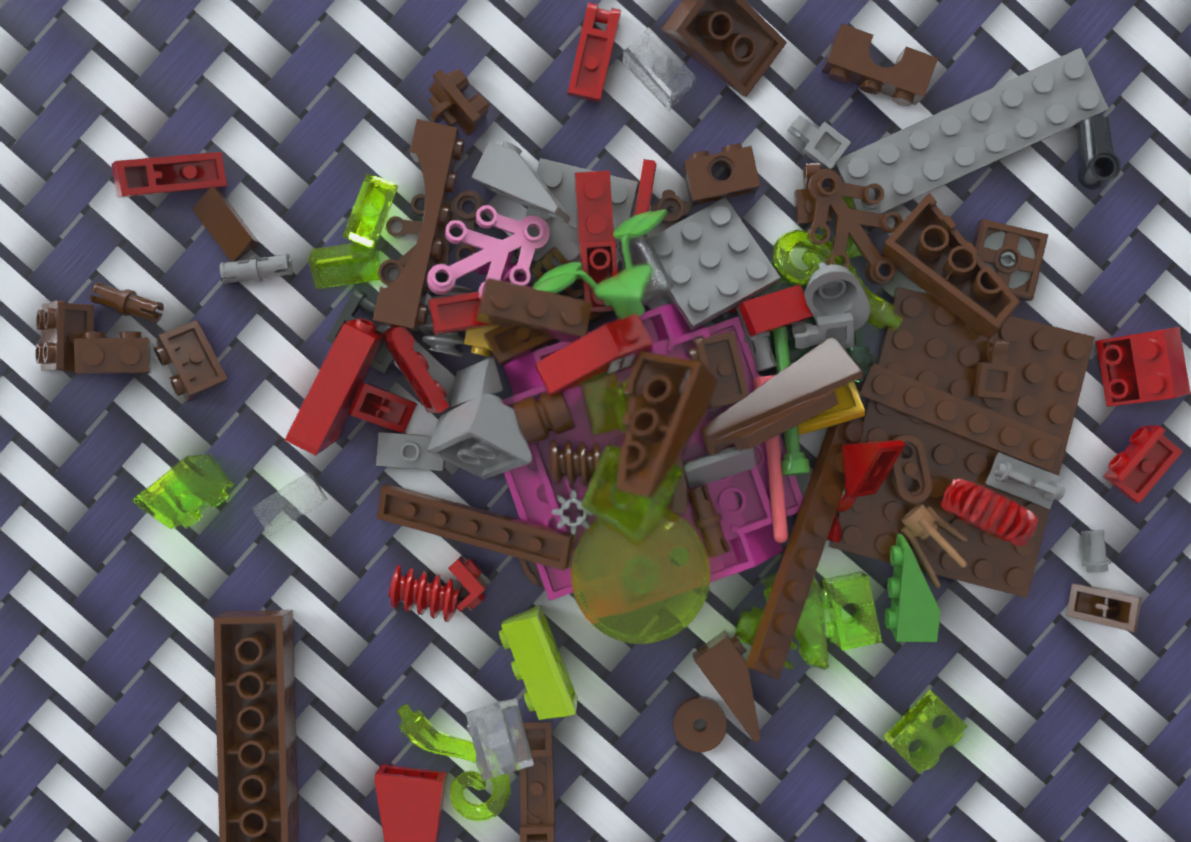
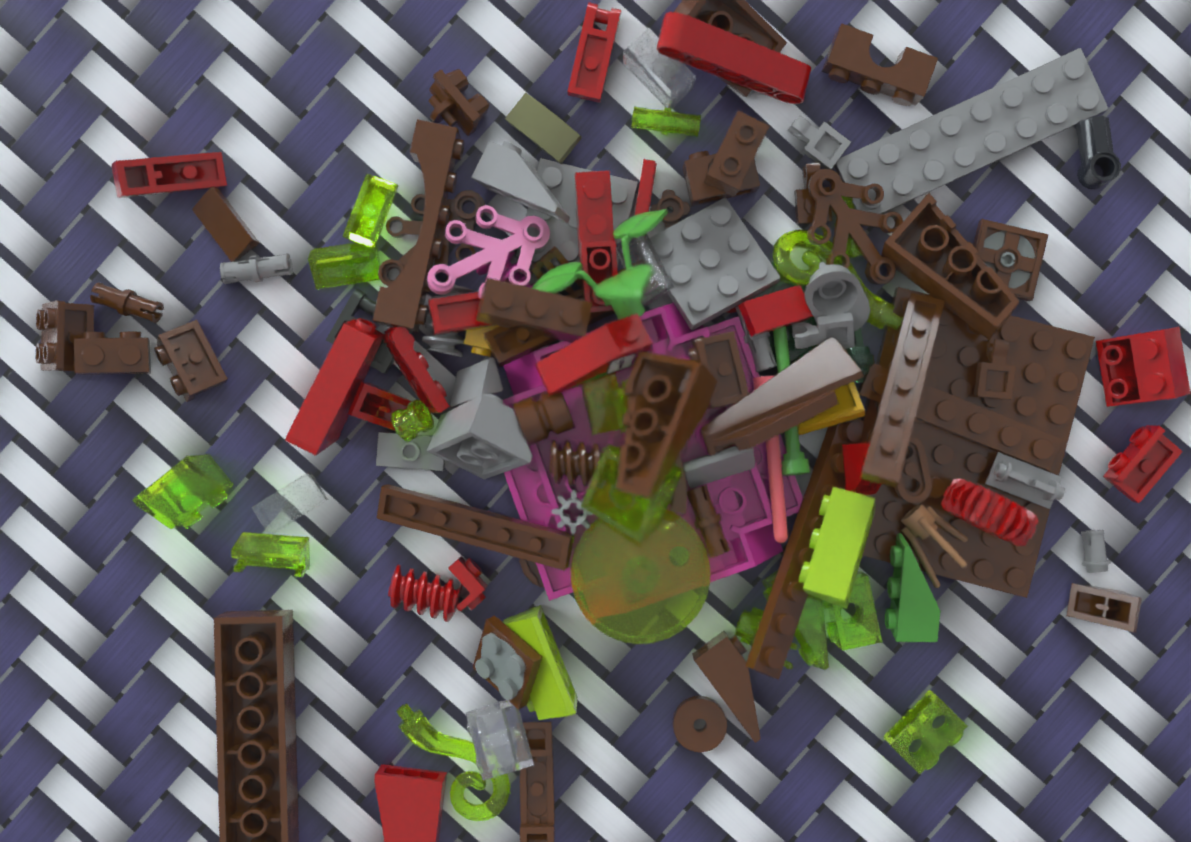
(272, 551): none -> clear neon green hinge
(412, 420): none -> clear neon green wheel
(506, 662): none -> piece
(543, 128): none -> olive slope
(666, 121): none -> clear neon green pin
(733, 58): none -> red beam
(736, 153): none -> reddish brown brick
(838, 546): none -> lime slope
(903, 390): none -> reddish brown plate

